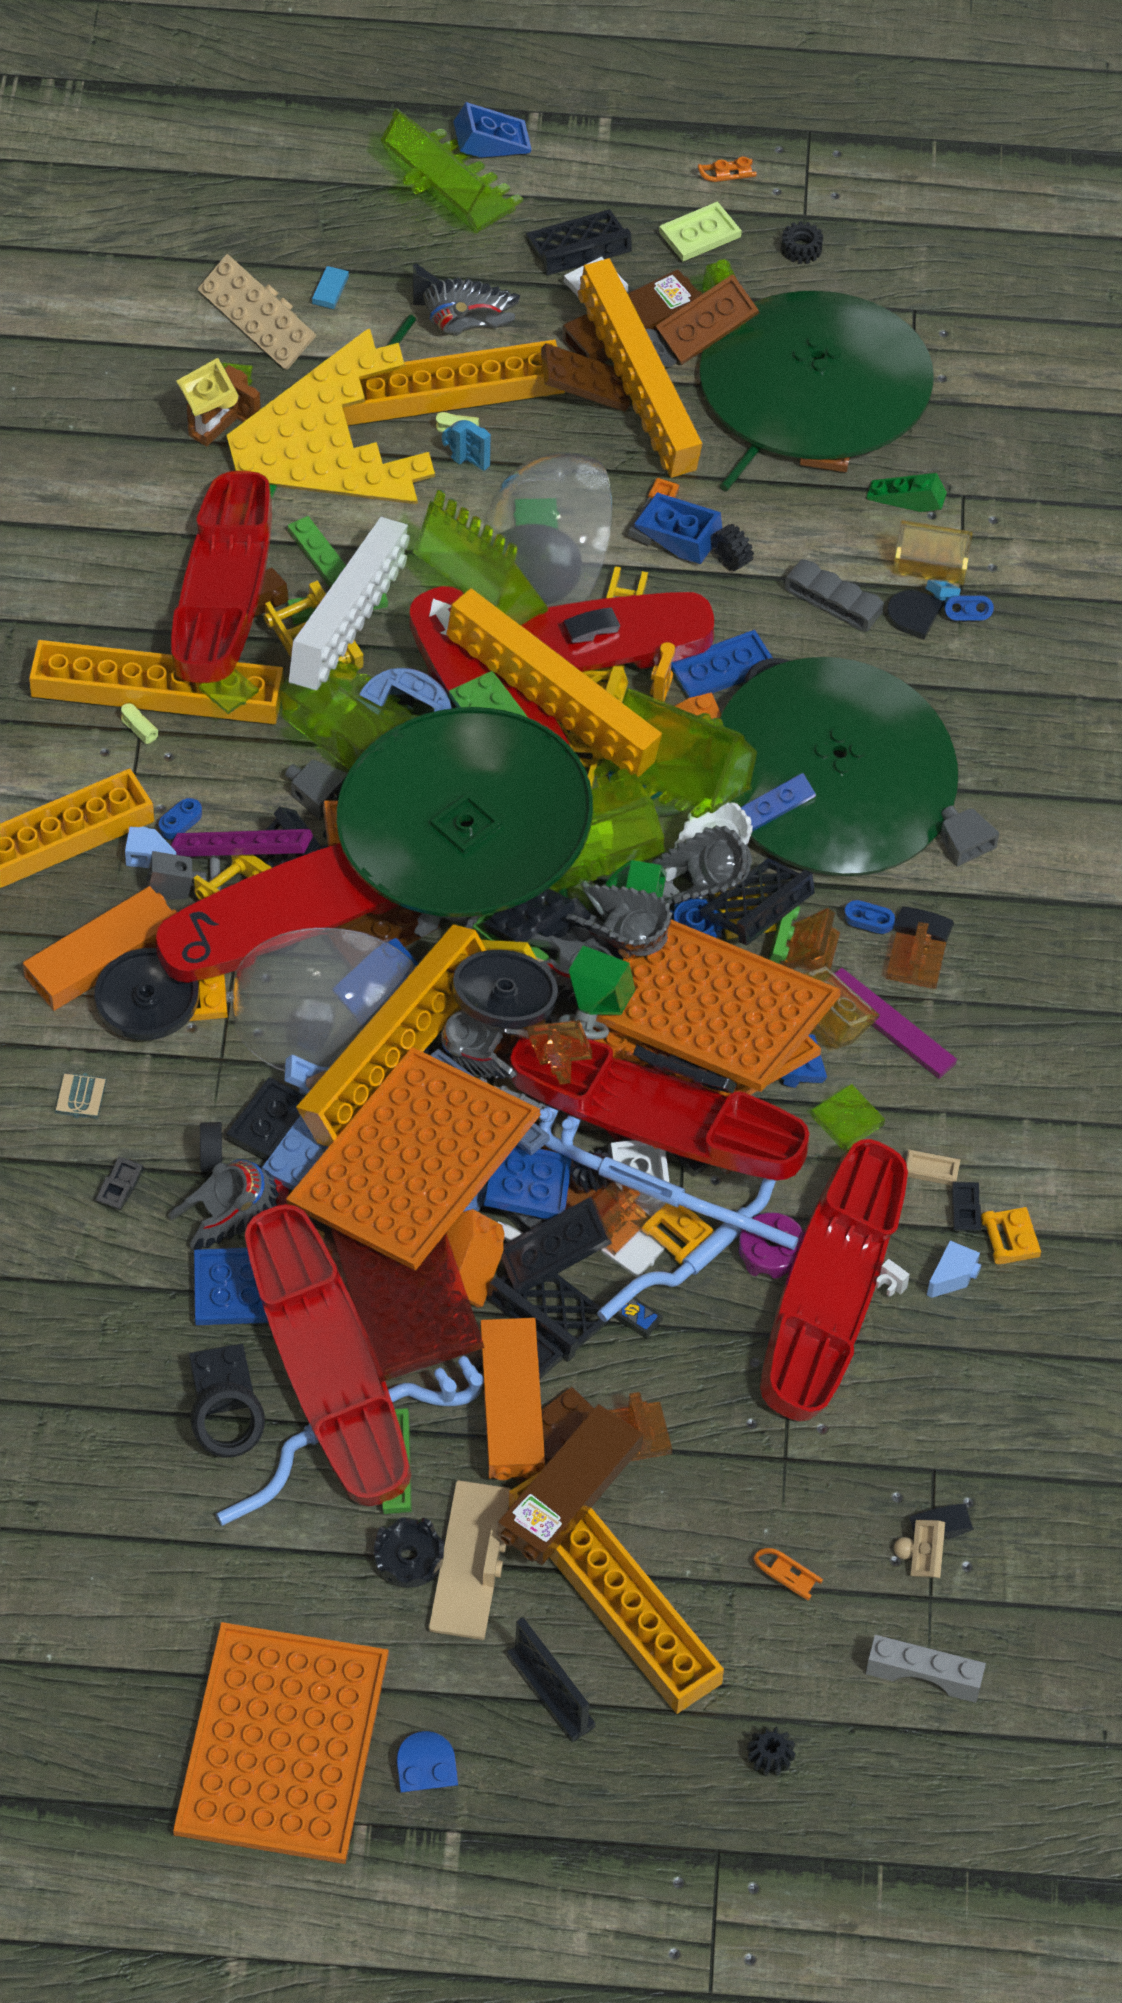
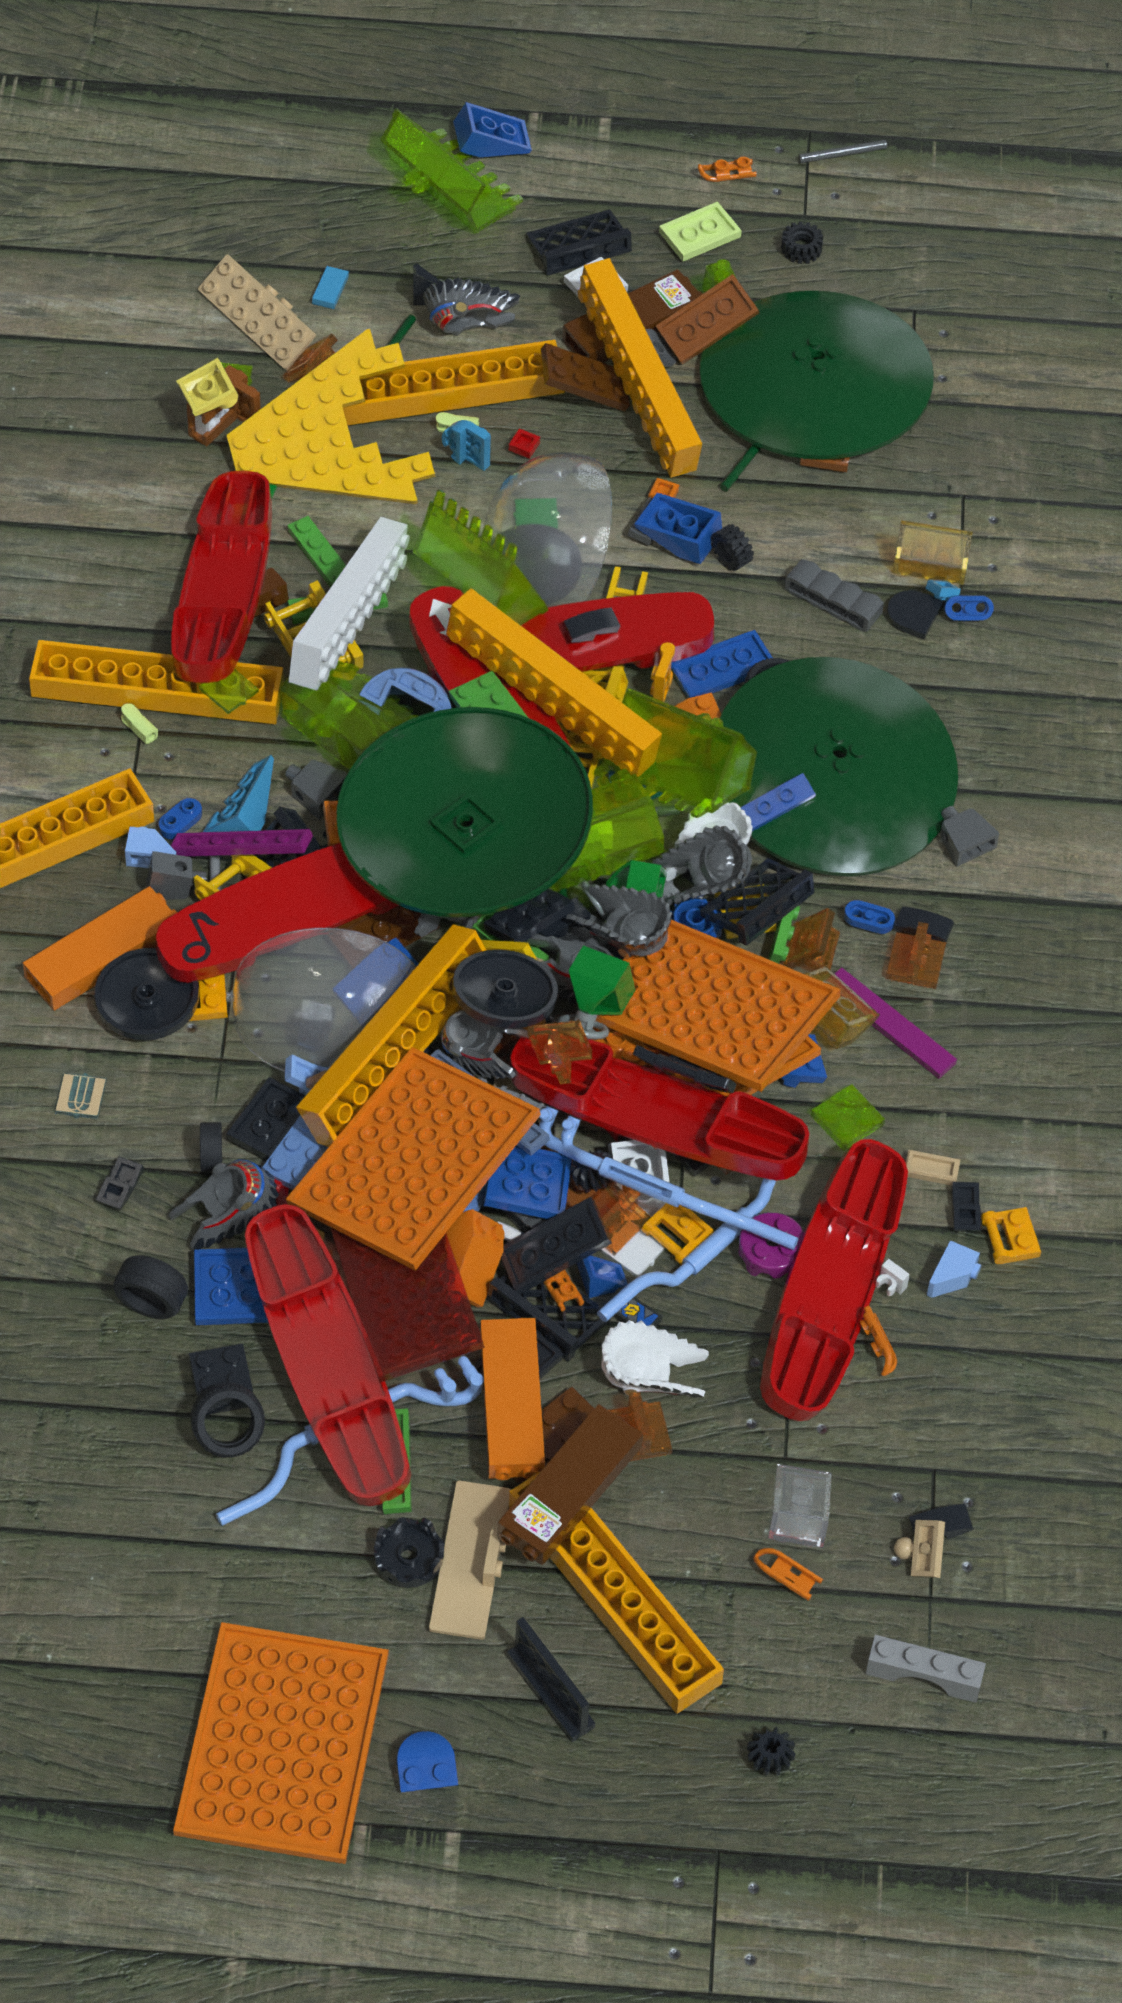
(150, 1287): none -> black tyre
(248, 804): none -> dark azure wedge
(311, 358): none -> clear orange bracket
(524, 443): none -> red plate
(566, 1289): none -> orange piece
(601, 1276): none -> blue slope
(640, 1359): none -> white piece
(800, 1506): none -> clear slope
(842, 151): none -> dark grey bar
(881, 1344): none -> orange piece
(912, 492): green slope -> none

